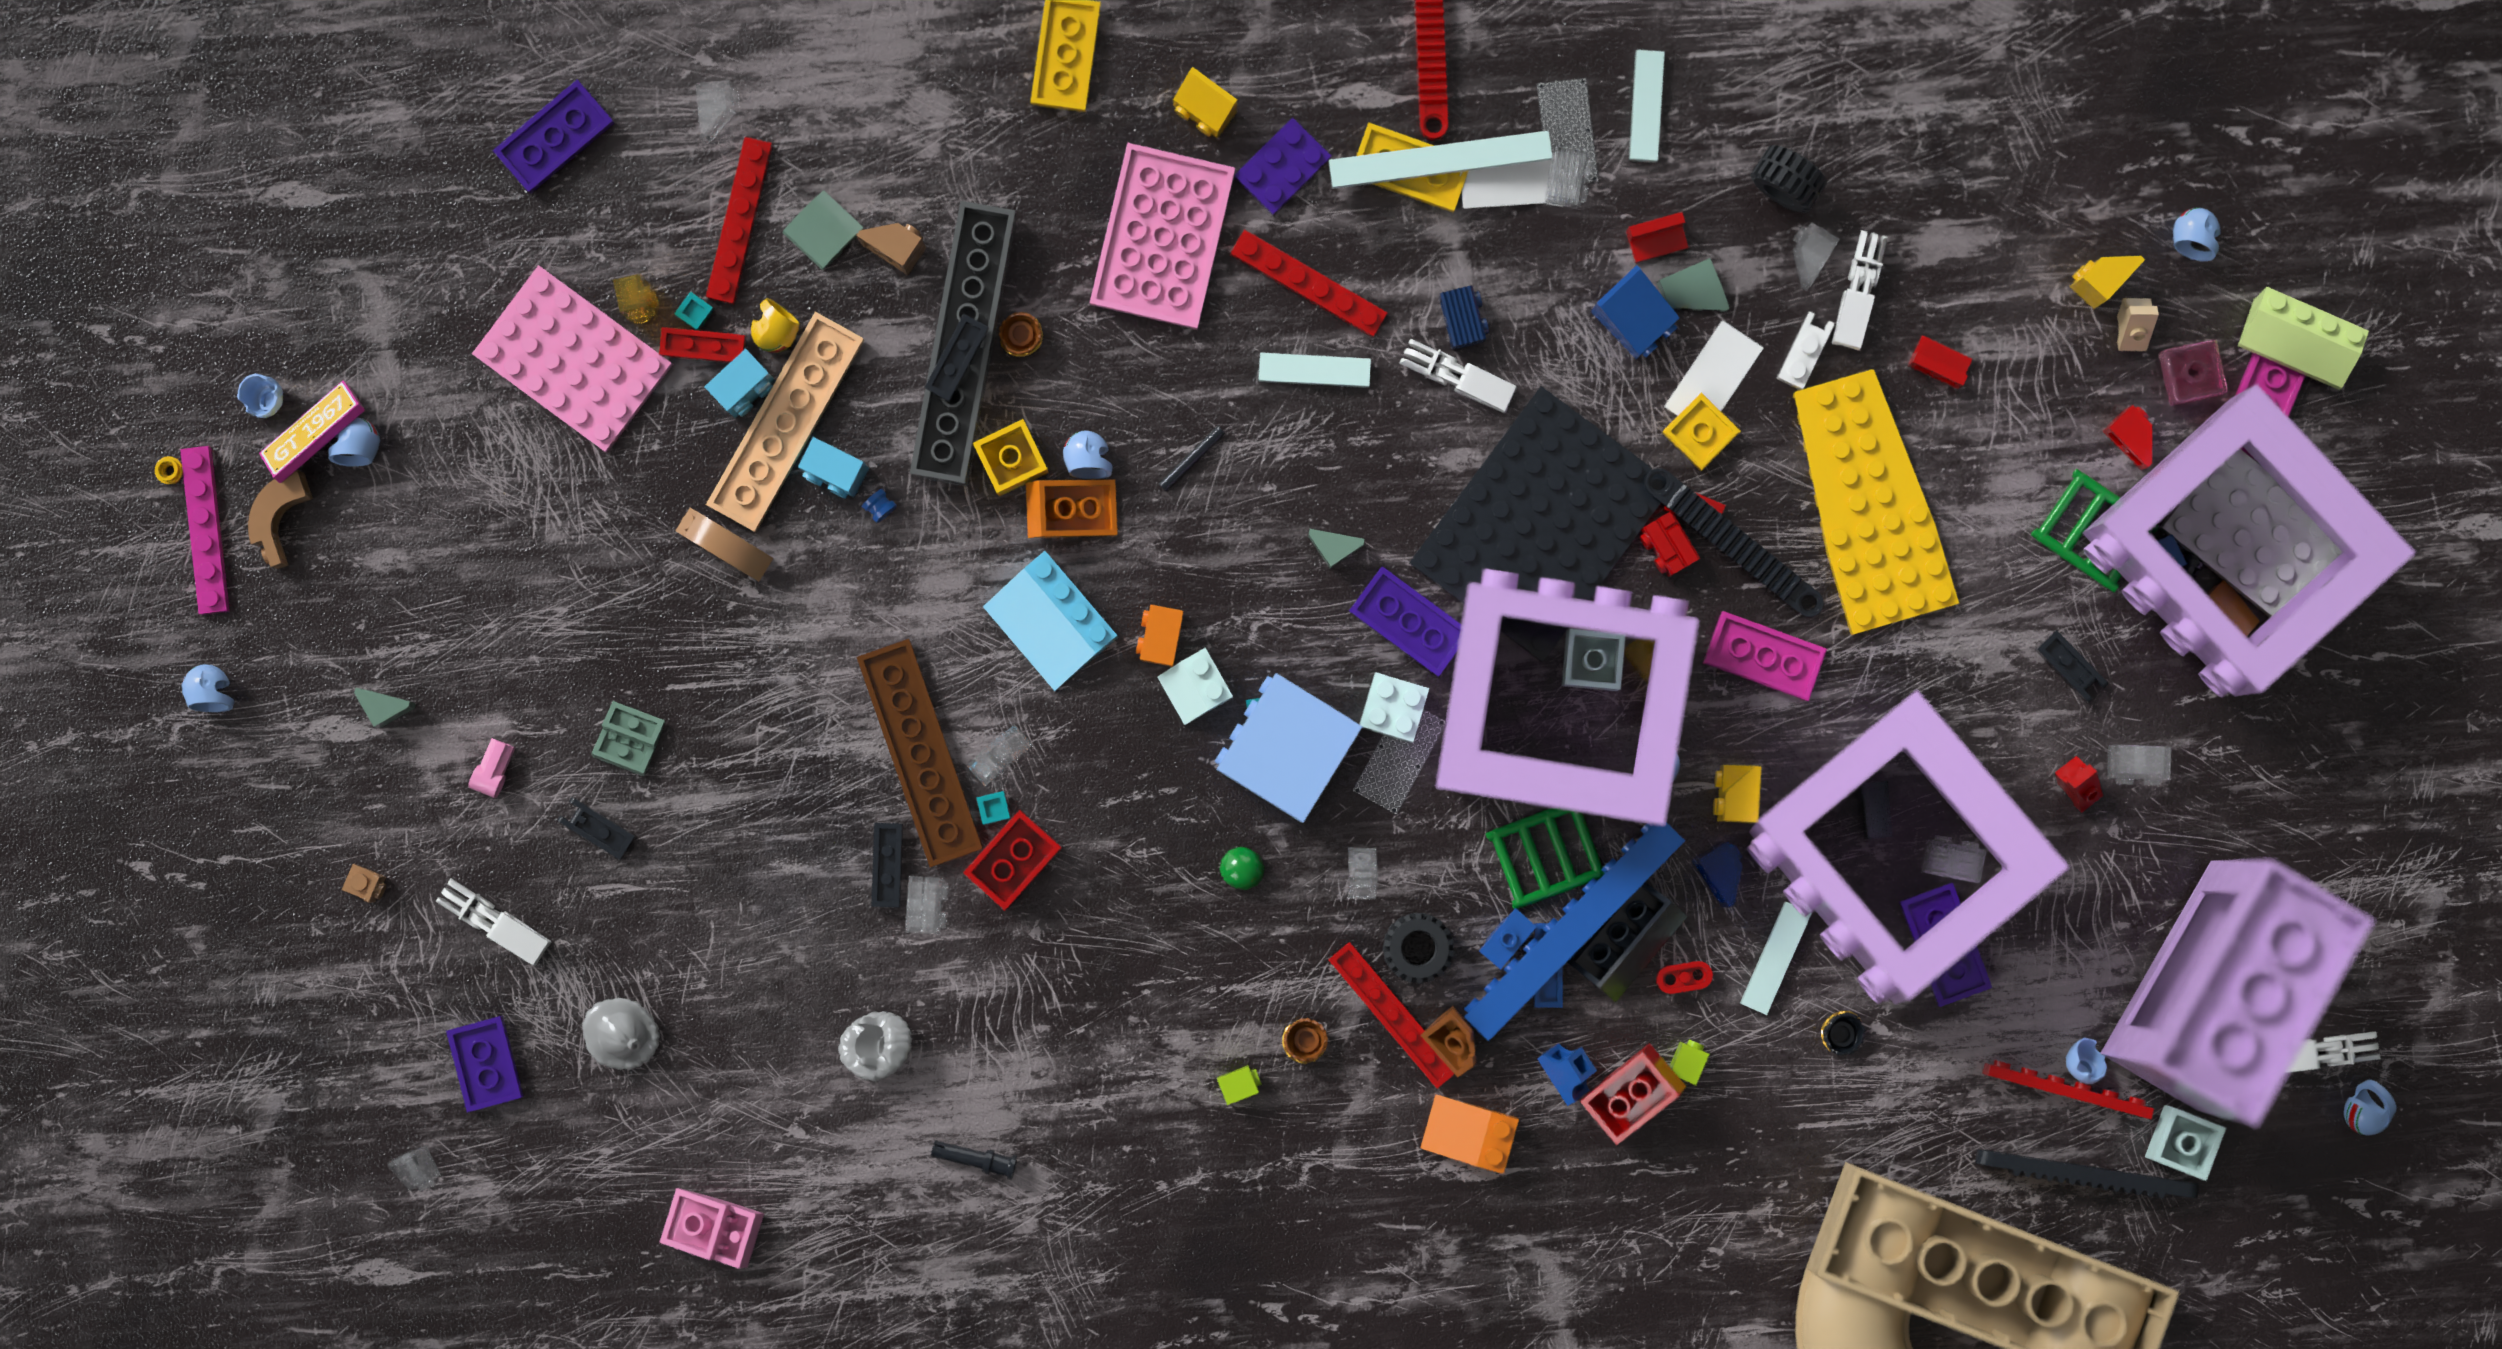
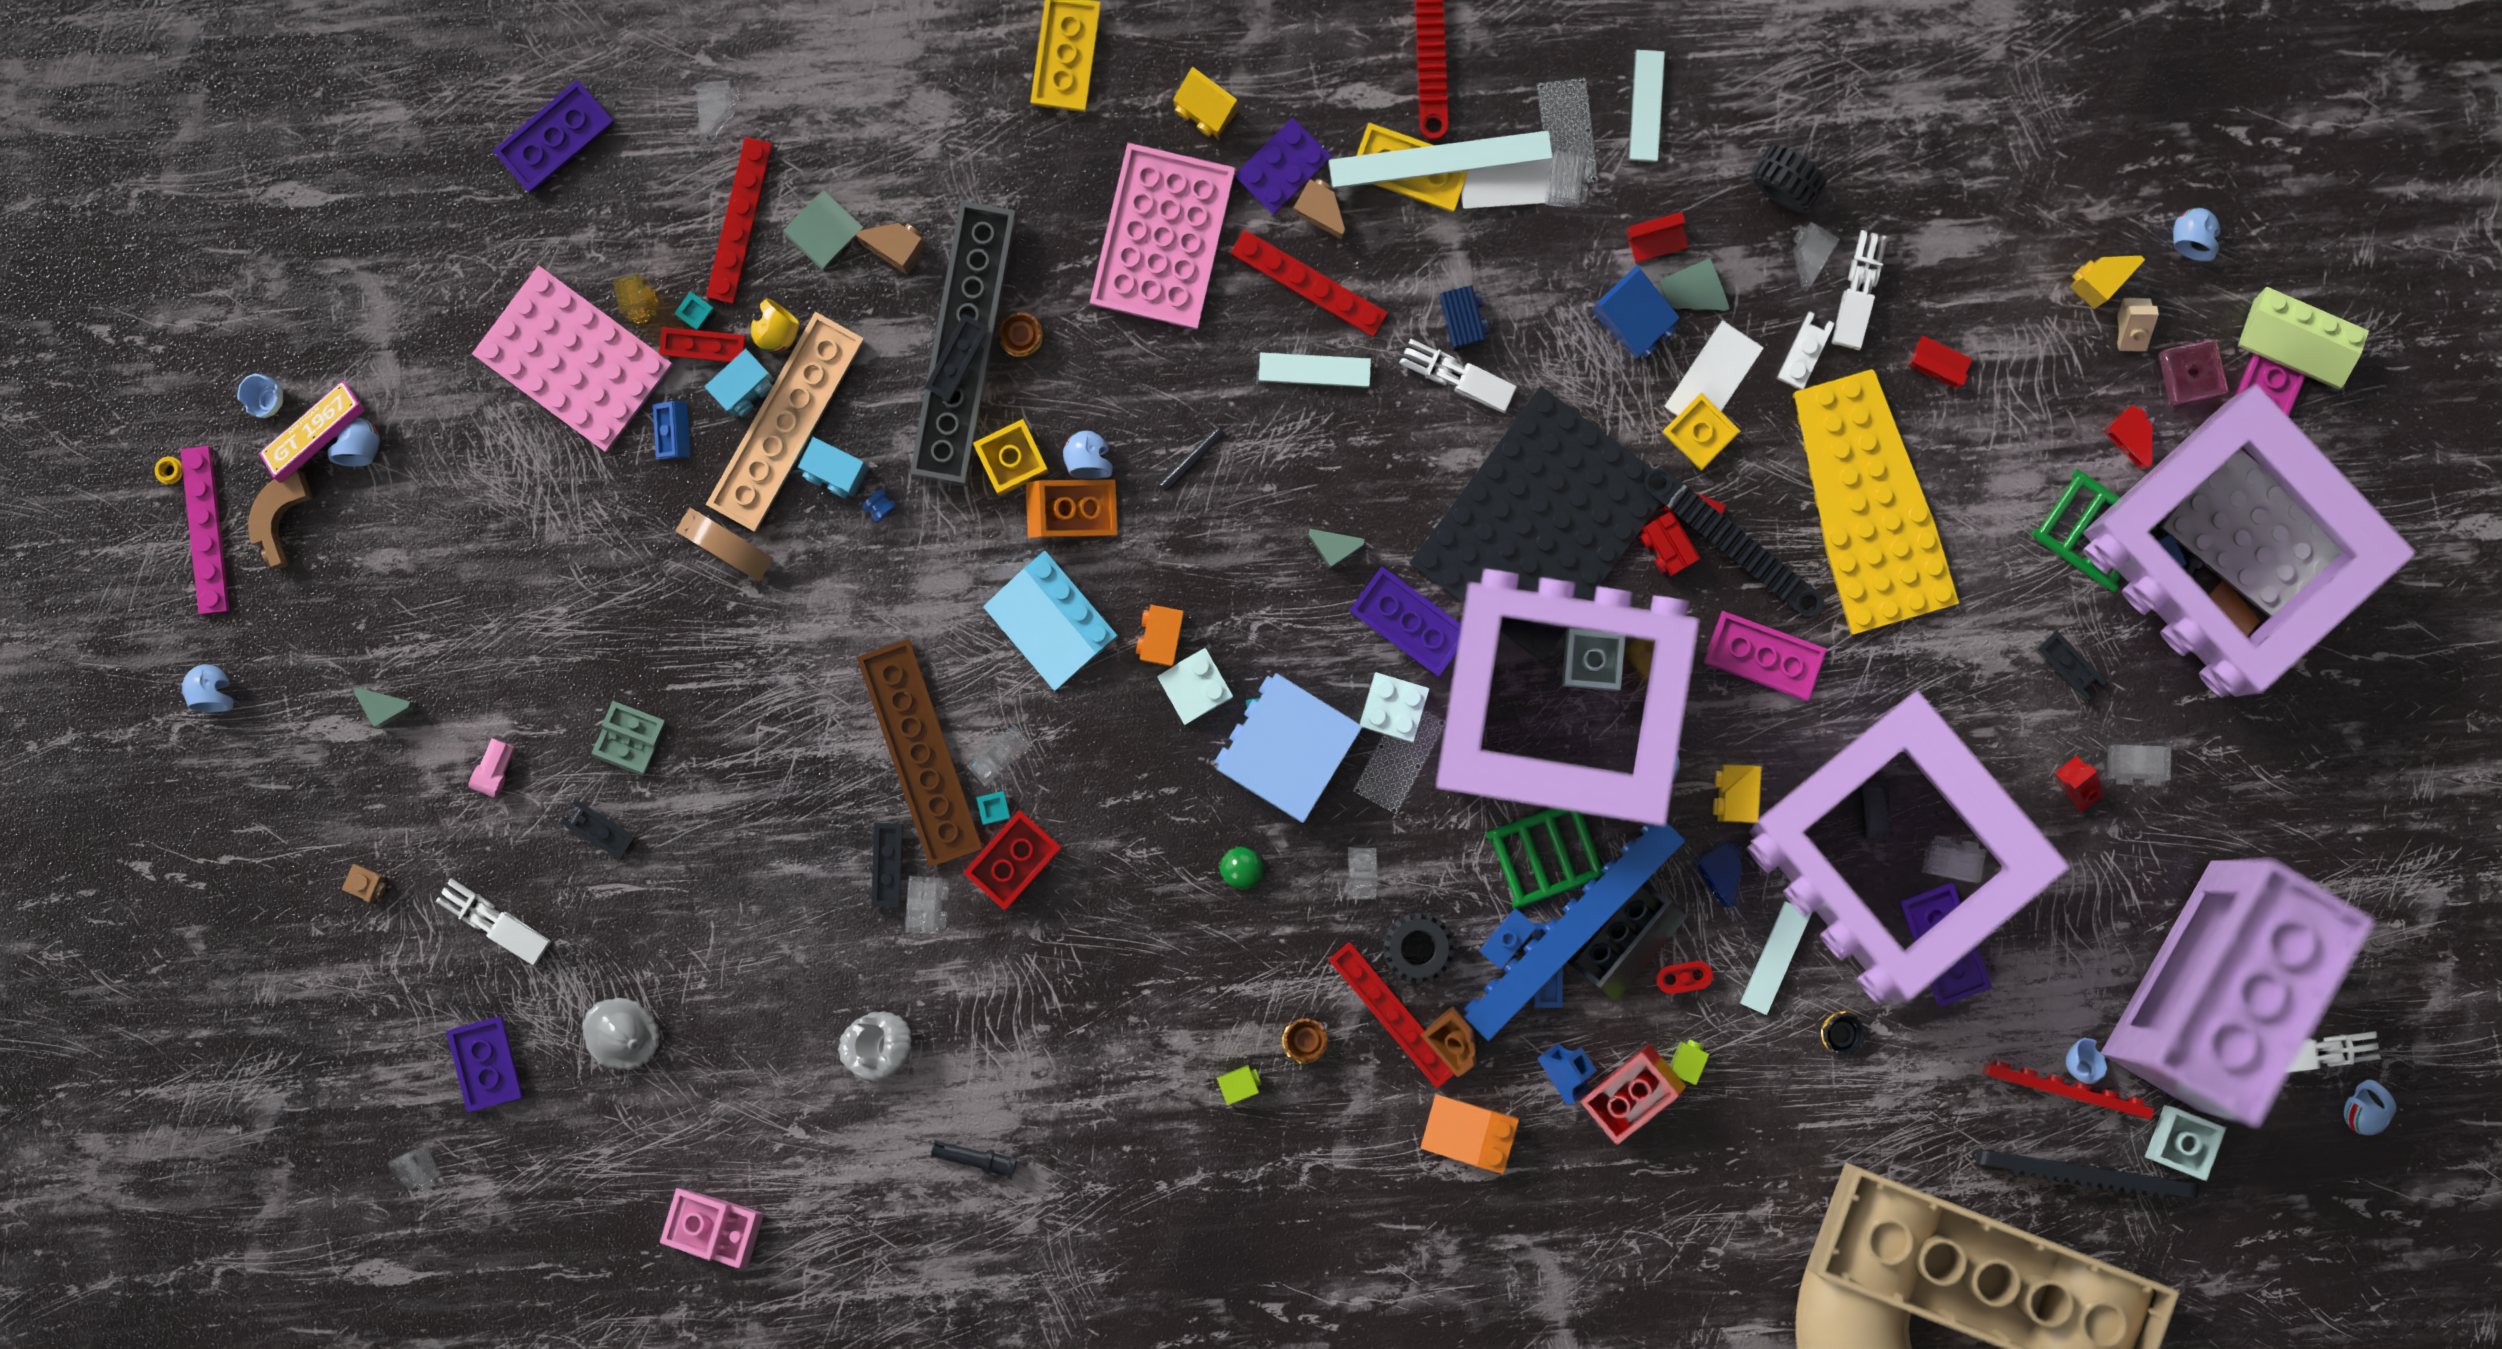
(671, 430): none -> blue slope
(1320, 207): none -> medium nougat slope

